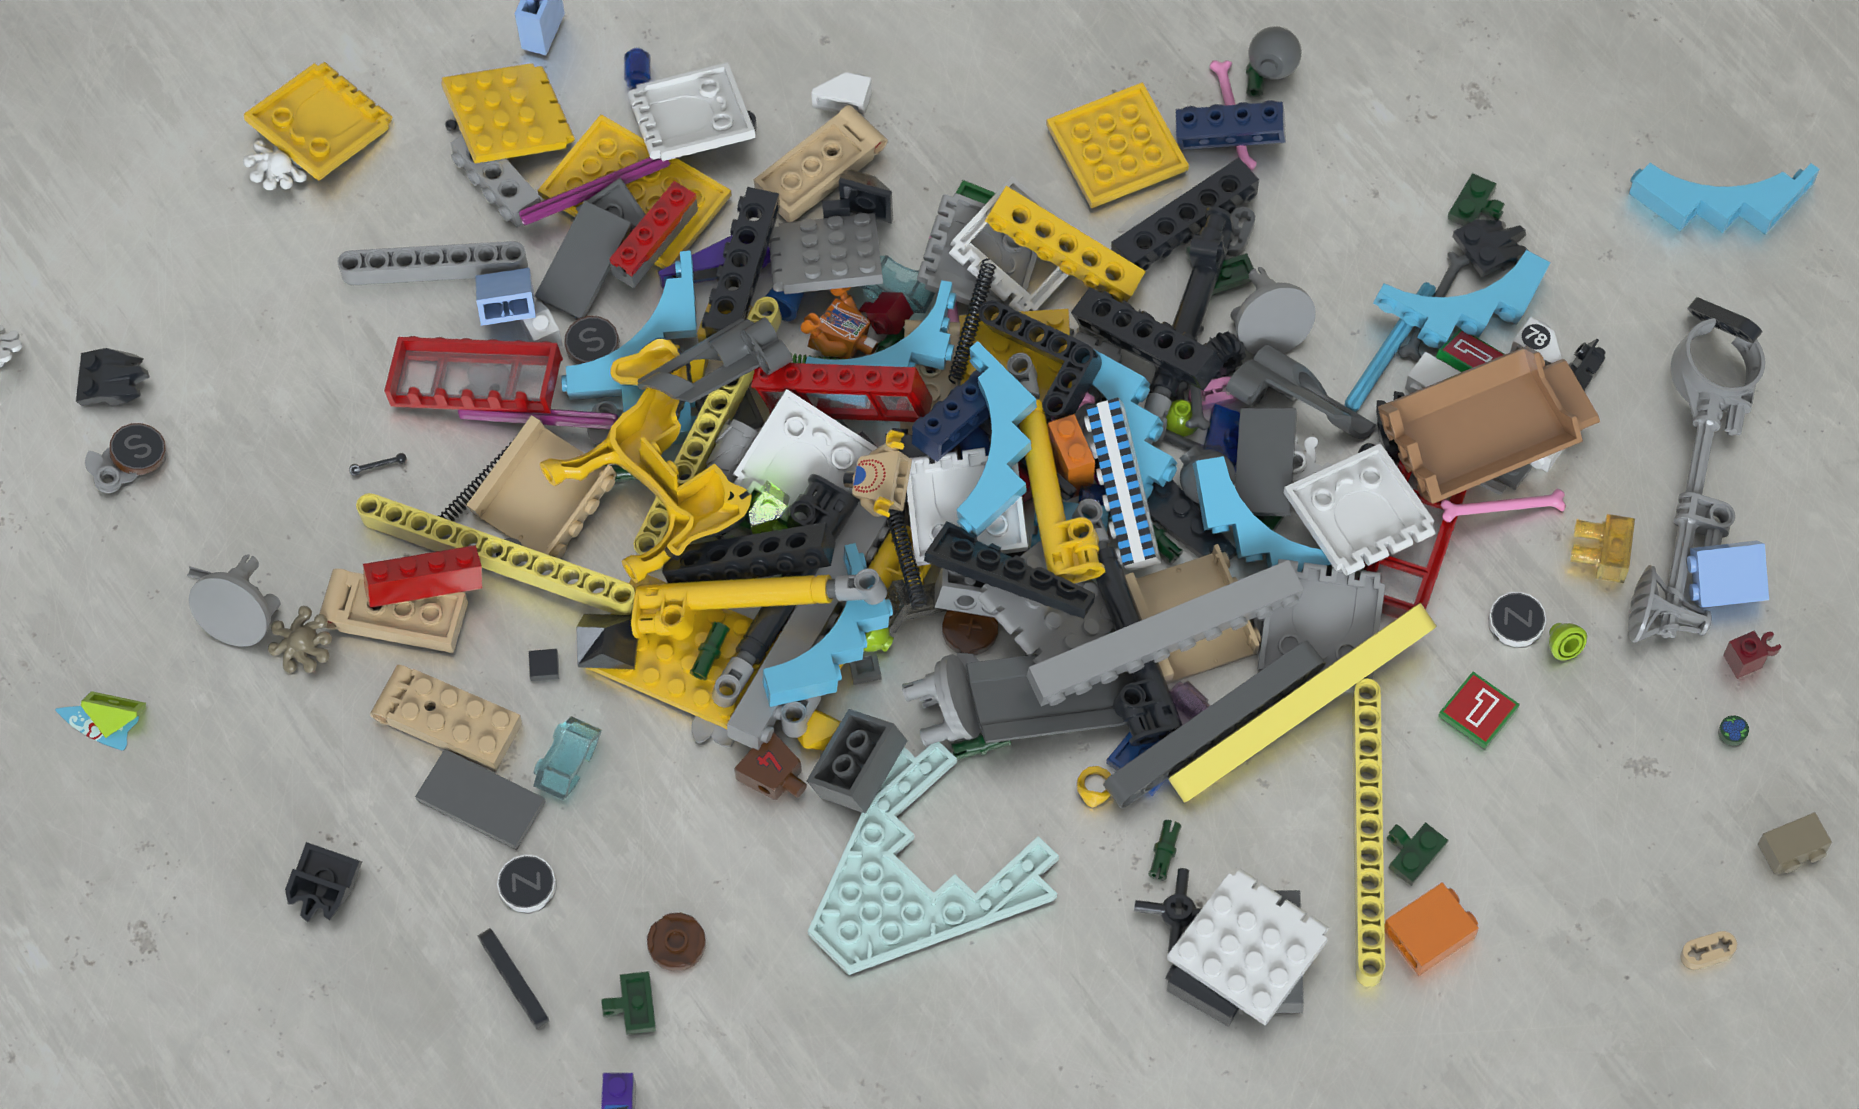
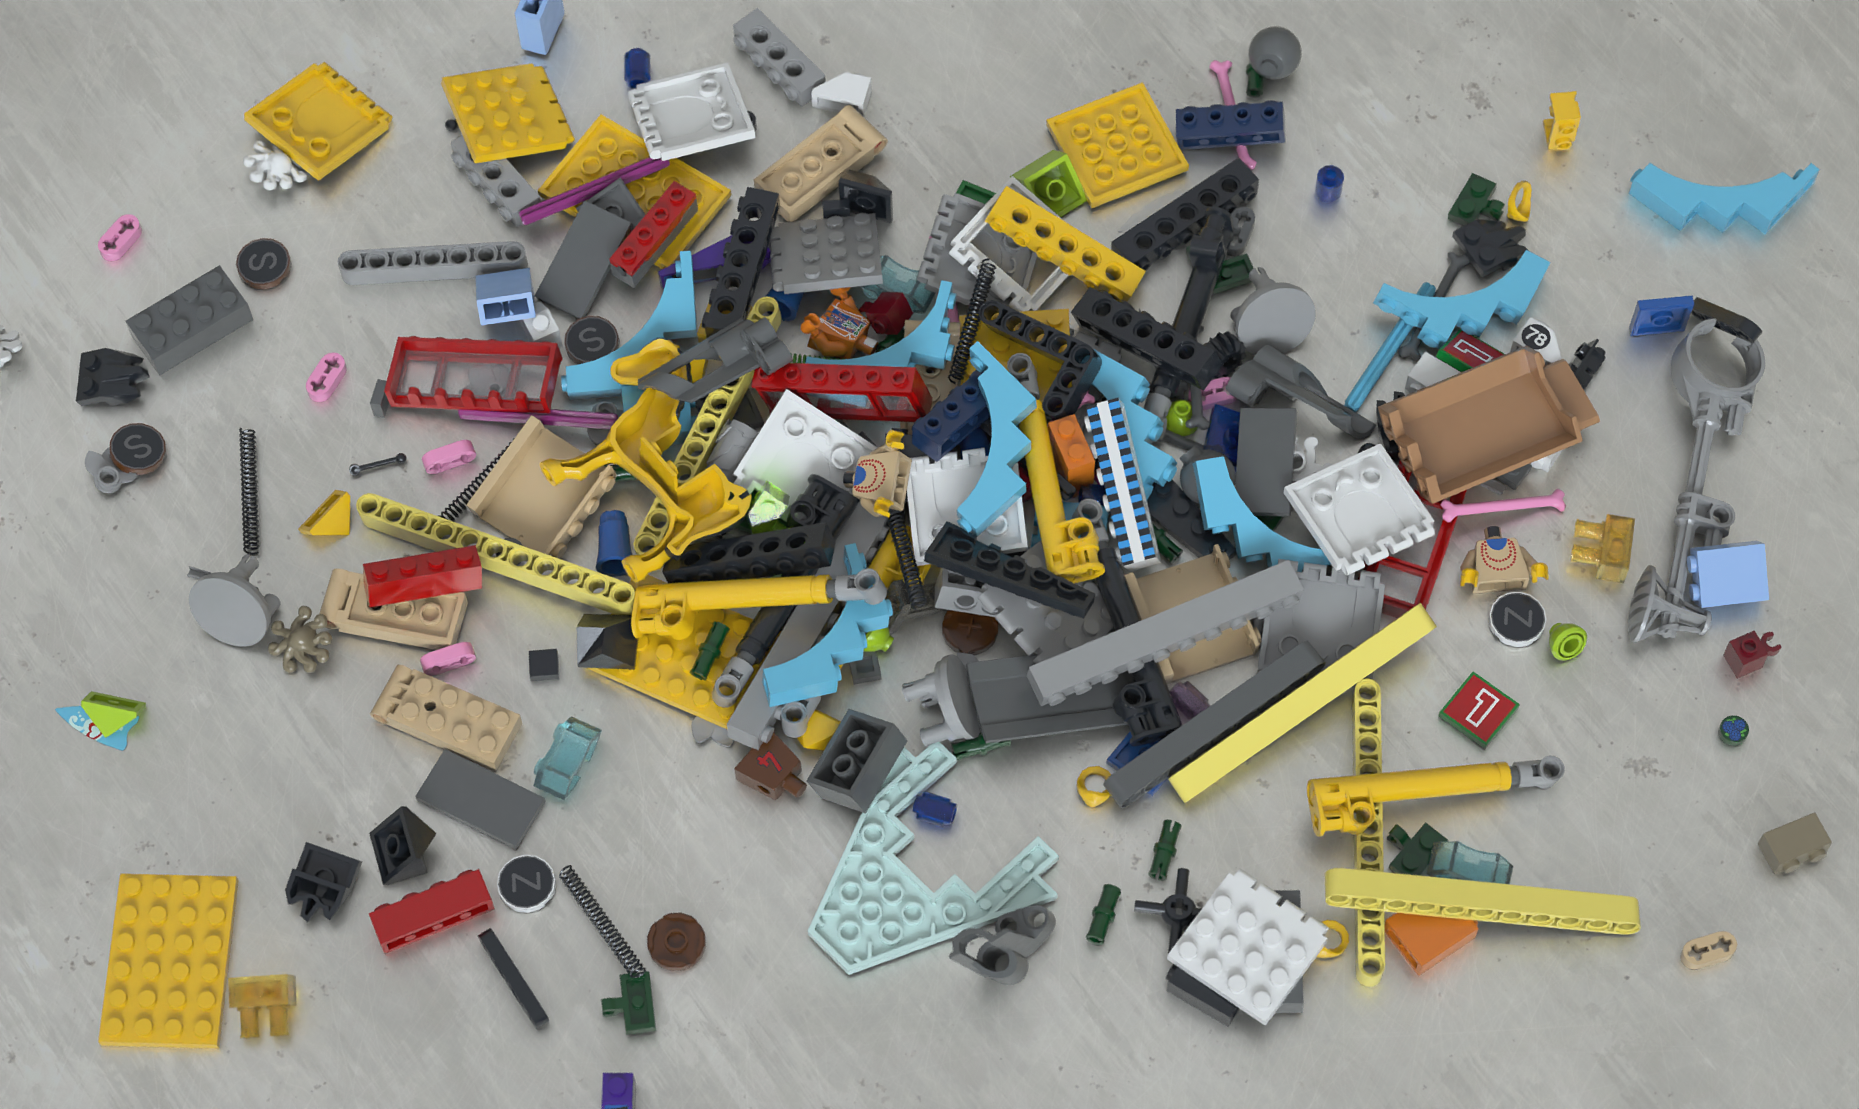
(117, 236): none -> bright pink beam
(168, 961): none -> yellow plate
(189, 320): none -> dark grey brick
(249, 489): none -> black piece
(257, 992): none -> clear yellow brick
(263, 263): none -> black tile
(323, 375): none -> bright pink beam
(330, 517): none -> yellow slope
(379, 401): none -> dark grey tile
(401, 845): none -> black slope
(431, 910): none -> red brick
(447, 658): none -> bright pink beam
(448, 456): none -> bright pink beam
(613, 543): none -> blue plant
(620, 950): none -> black piece
(776, 44): none -> light grey brick
(934, 809): none -> clear blue brick
(1016, 944): none -> dark grey panel
(1053, 182): none -> lime slope
(1103, 914): none -> dark green pin
(1329, 183): none -> clear blue brick
(1329, 953): none -> yellow piece
(1337, 798): none -> yellow piece
(1461, 862): none -> clear light blue brick
(1481, 901): none -> light yellow beam
(1500, 565): none -> tan torso
(1523, 211): none -> yellow piece
(1562, 128): none -> yellow window
(1661, 315): none -> blue tile

